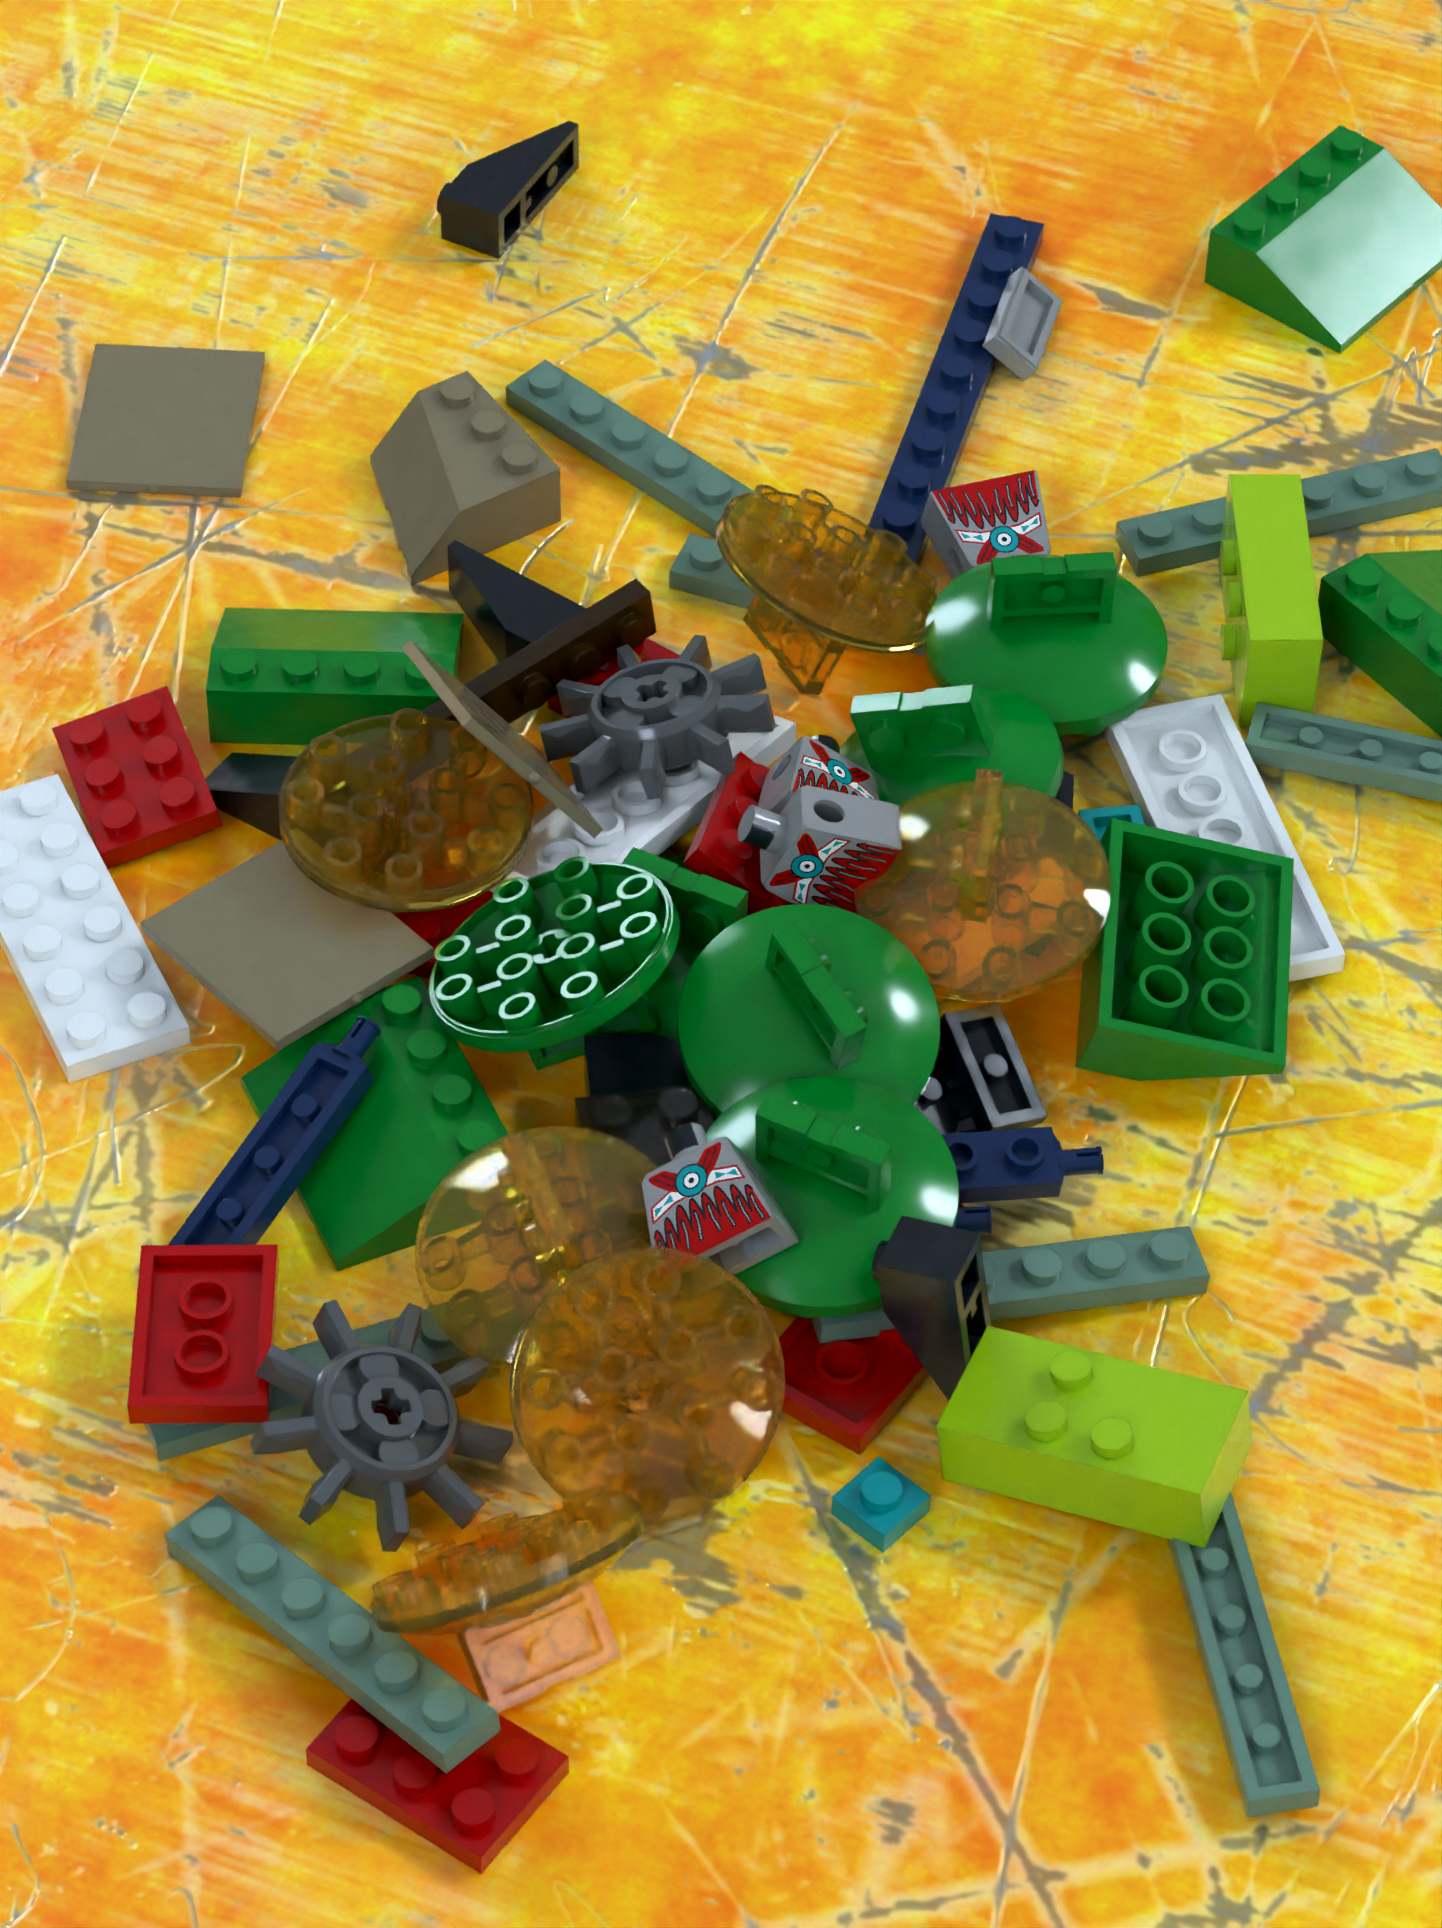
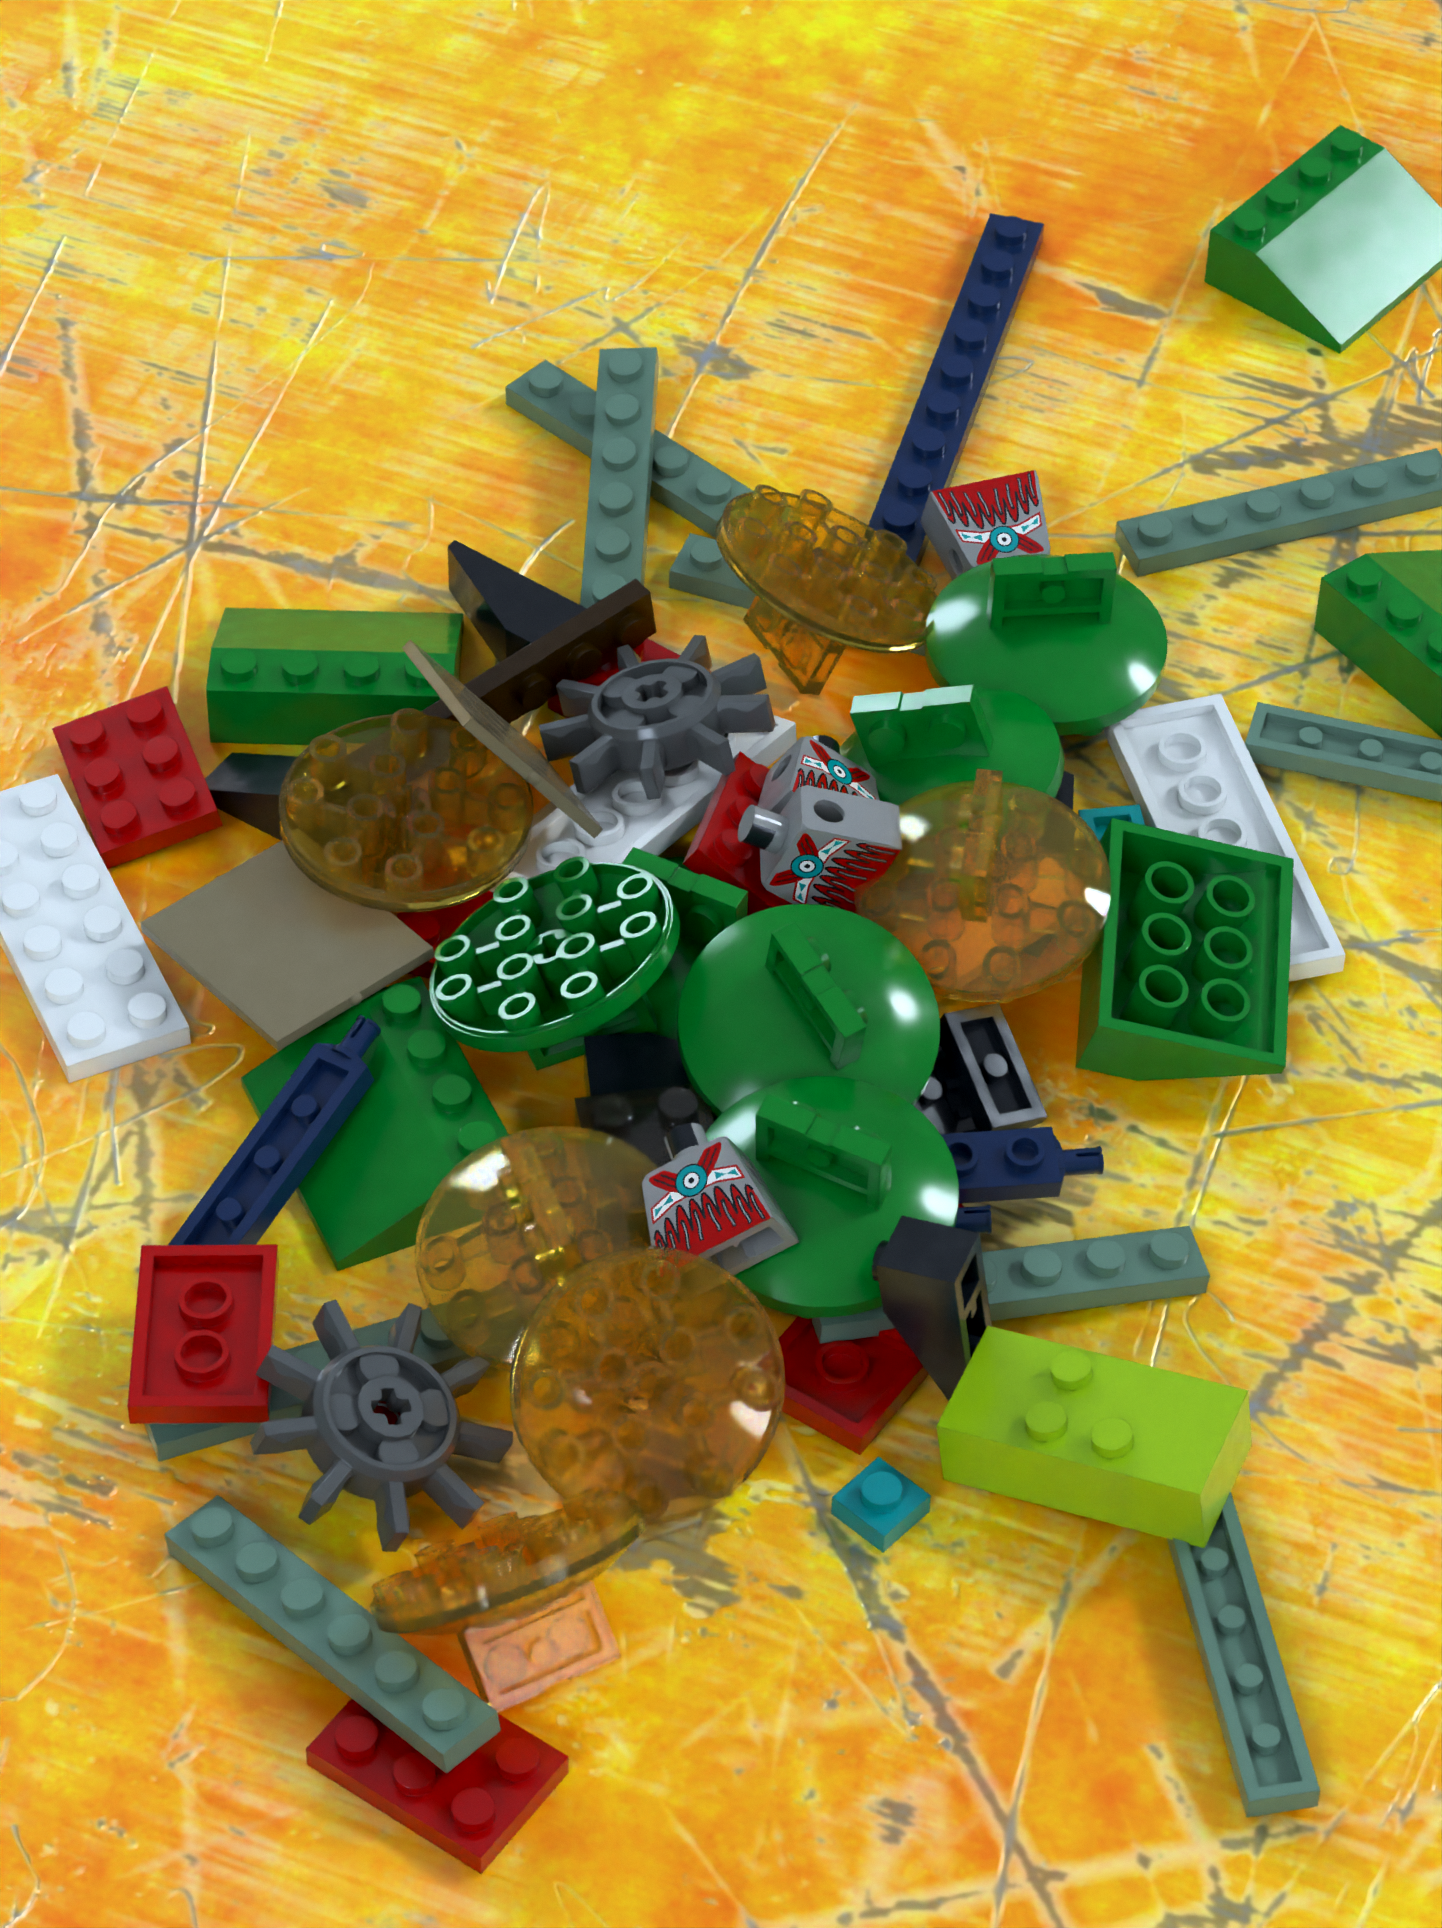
(166, 420): dark tan piece -> none
(461, 474): dark tan wedge -> none
(507, 190): black slope -> none
(620, 471): none -> sand green plate
(1022, 323): light grey tile -> none
(1269, 595): lime brick -> none

